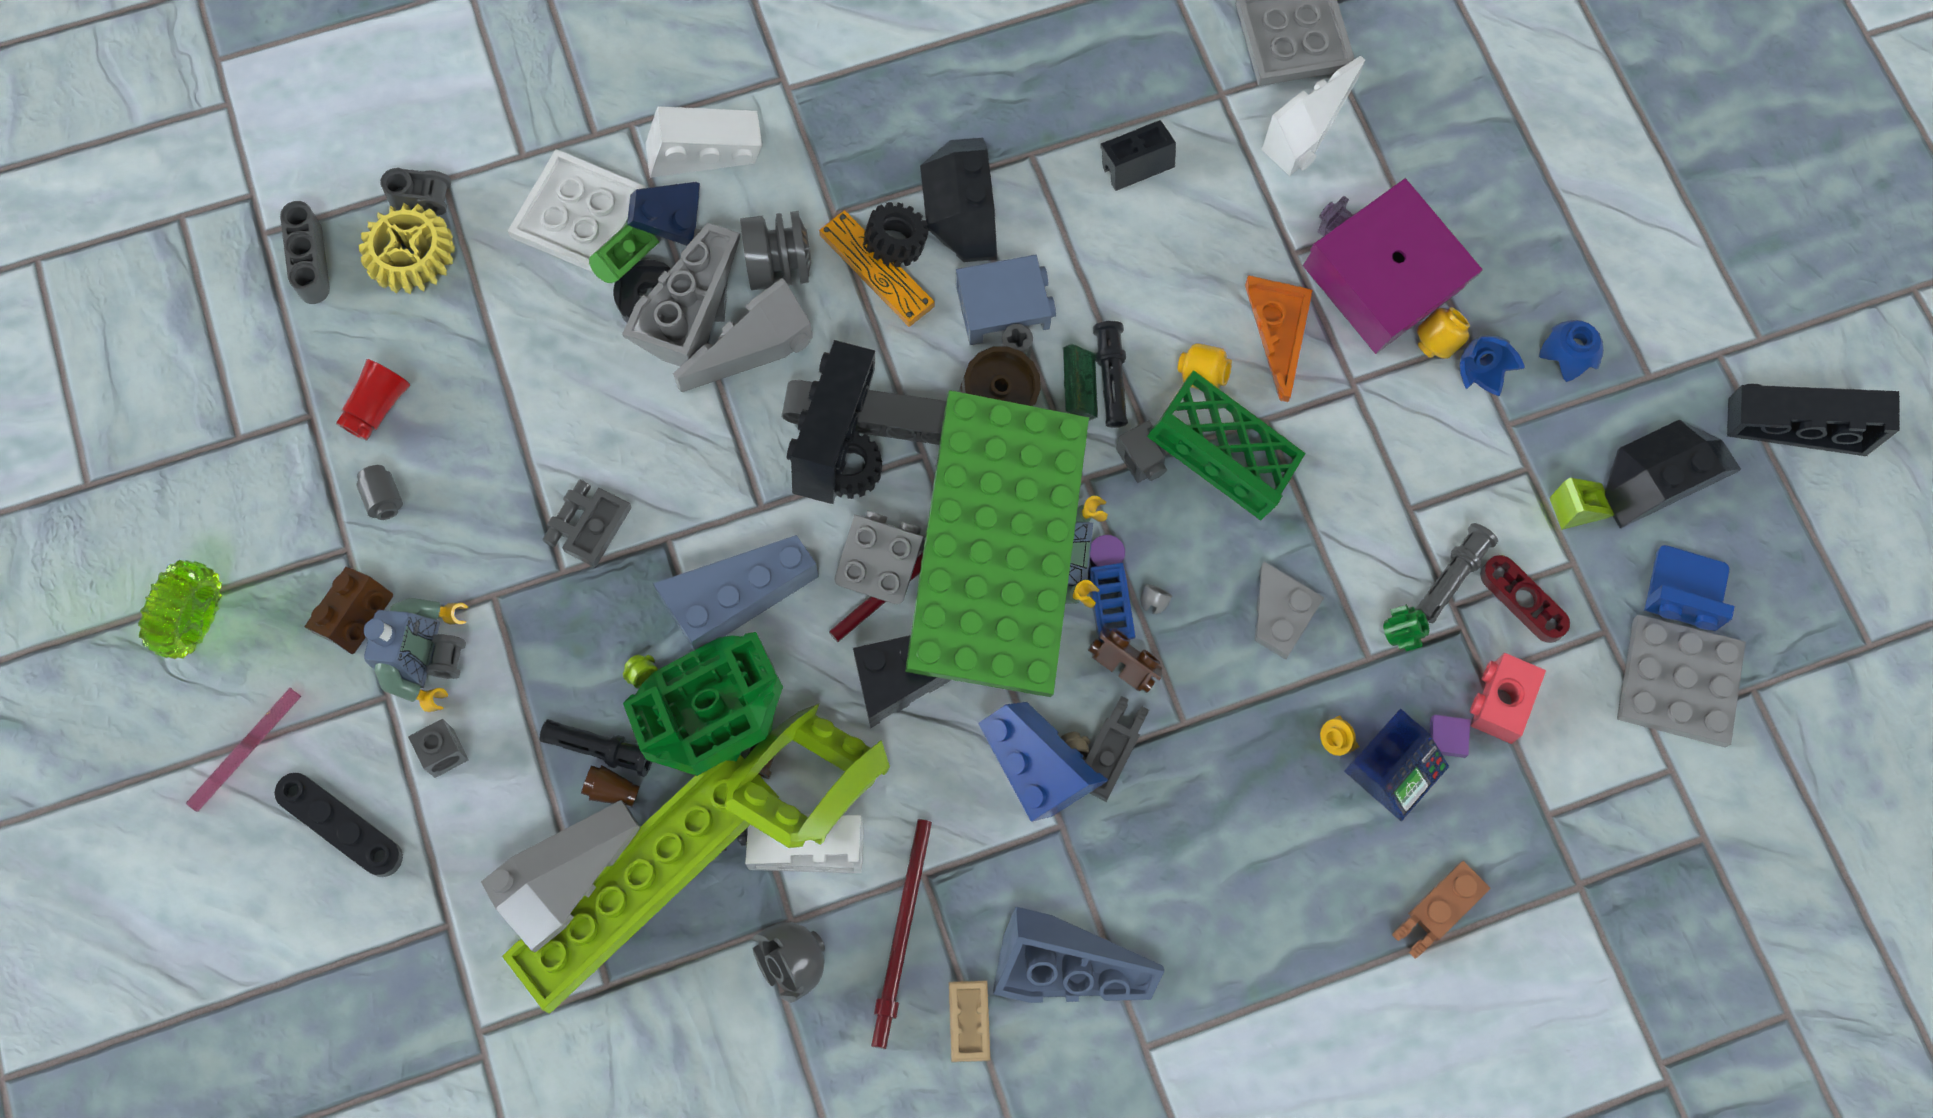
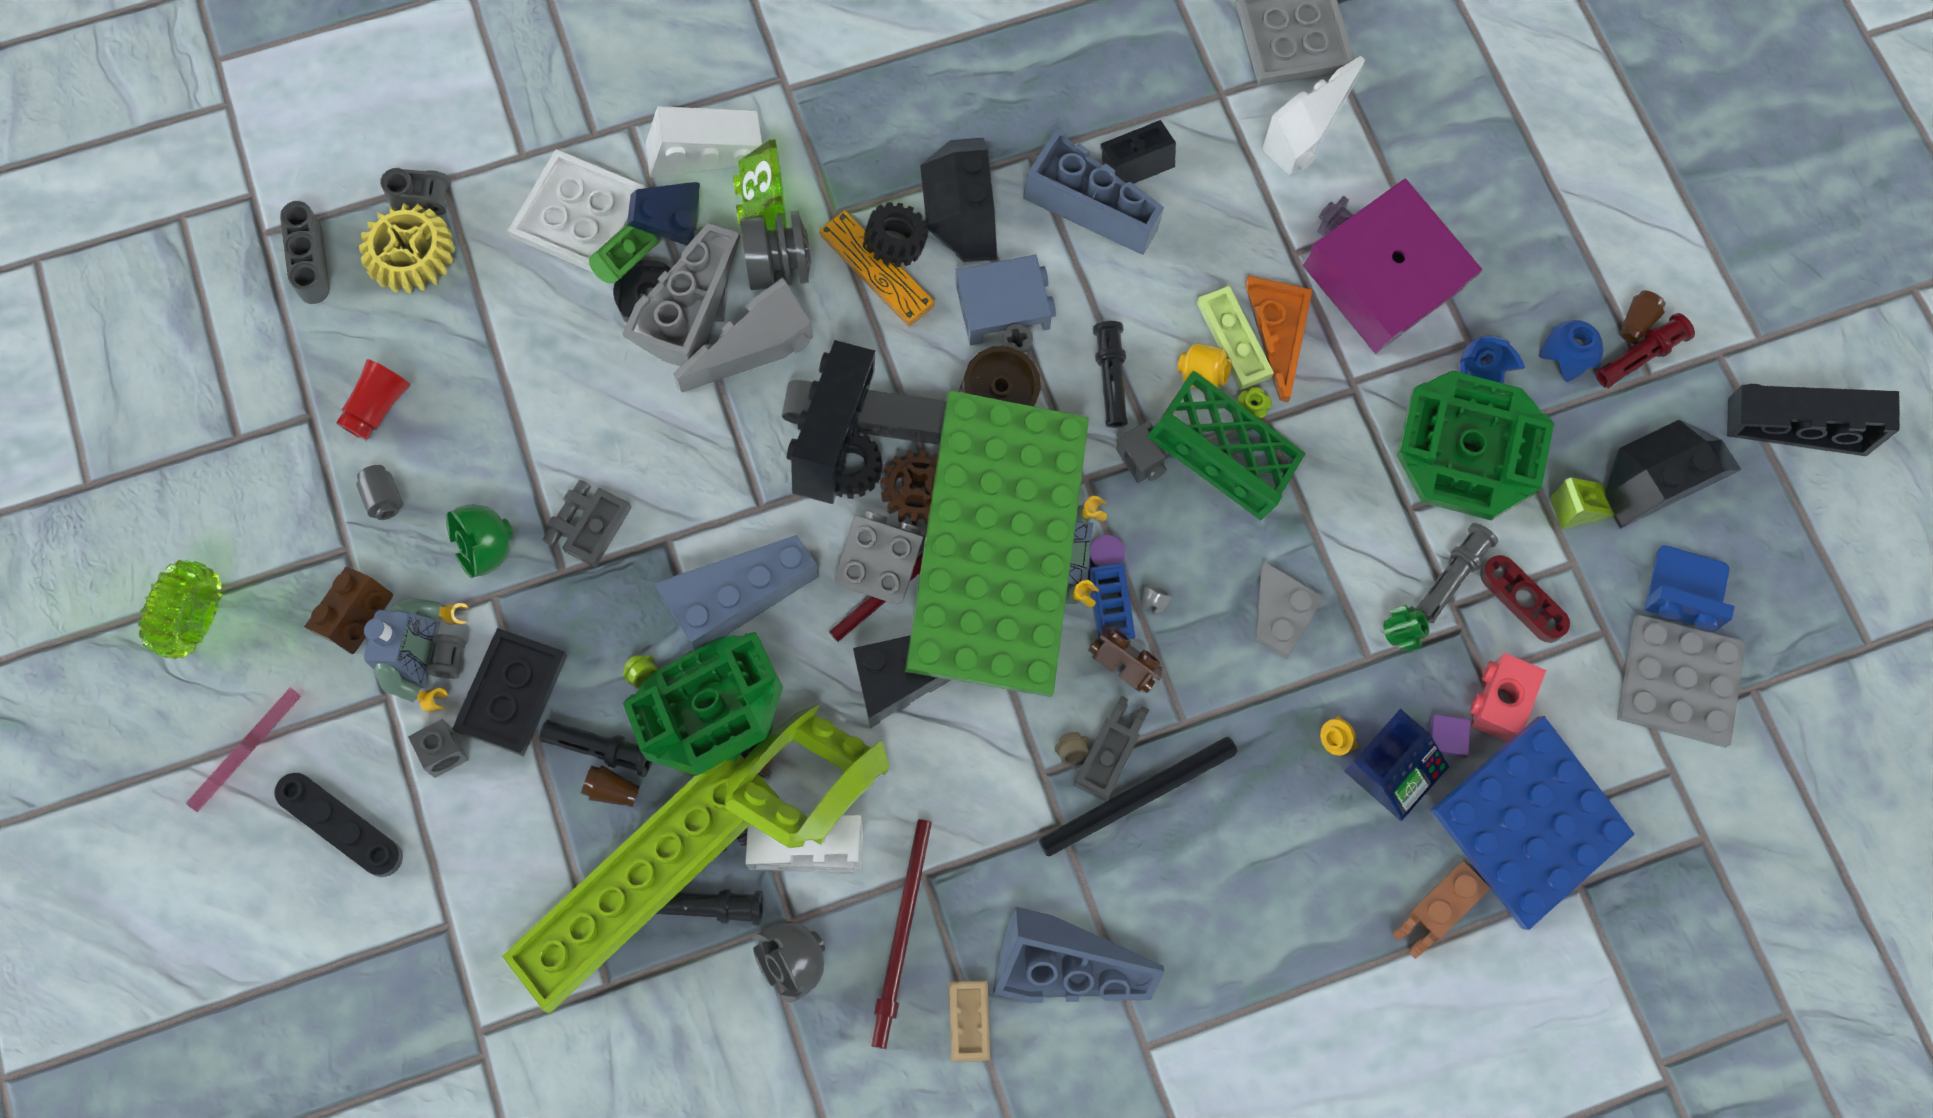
(480, 538): none -> green cylinder
(510, 692): none -> black plate
(549, 879): light grey wedge -> none
(724, 906): none -> black pin
(760, 185): none -> clear neon green slope
(915, 471): none -> reddish brown gear
(1037, 761): blue wedge -> none
(1080, 382): clear green plate -> none
(1091, 194): none -> sand blue wedge
(1137, 796): none -> black axle
(1235, 337): none -> yellowish green plate
(1255, 394): none -> lime plate
(1443, 333): yellow head -> none
(1496, 419): none -> green piece
(1532, 822): none -> blue plate
(1642, 315): none -> reddish brown cone
(1656, 343): none -> dark red pin

